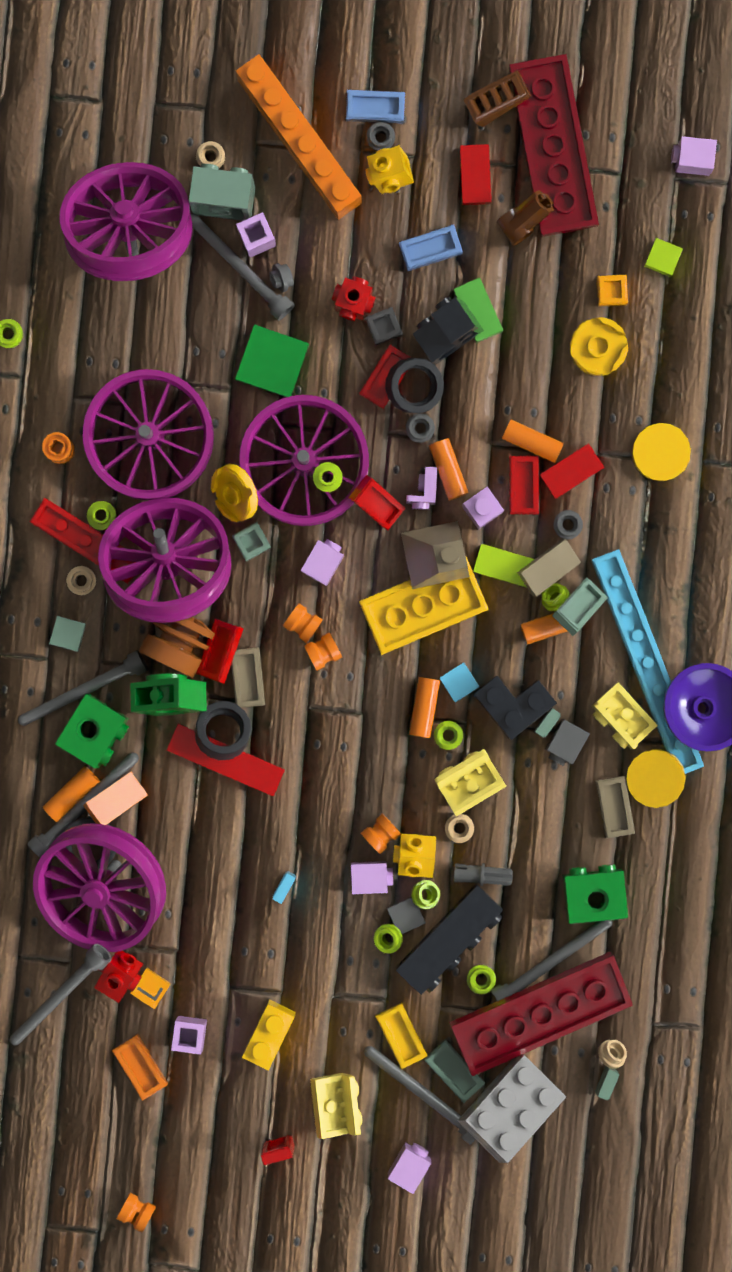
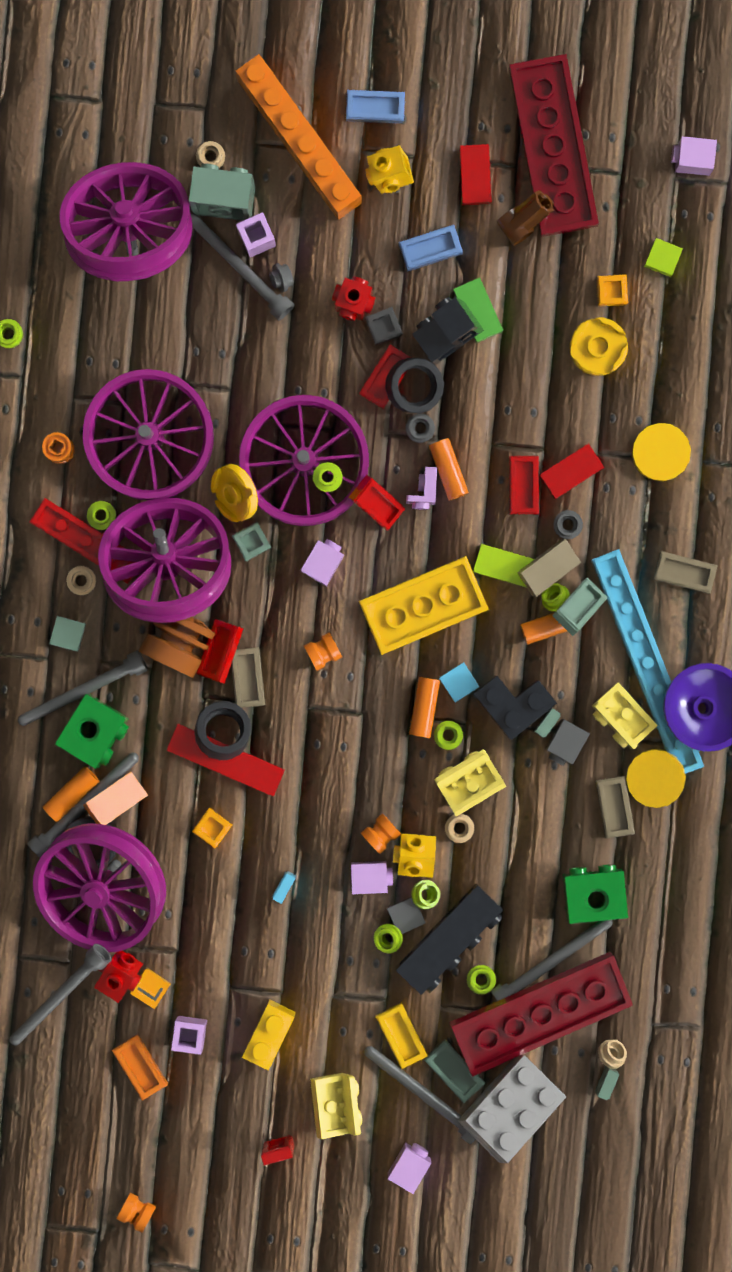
(168, 695): green brick -> none
(212, 828): none -> light orange tile
(272, 361): green tile -> none
(302, 623): orange wheel -> none
(384, 128): dark grey plate -> none
(435, 555): dark tan slope -> none
(482, 508): lavender brick -> none
(482, 874): dark grey axle -> none
(493, 90): reddish brown slope -> none
(532, 441): orange piece -> none
(685, 572): none -> dark tan tile

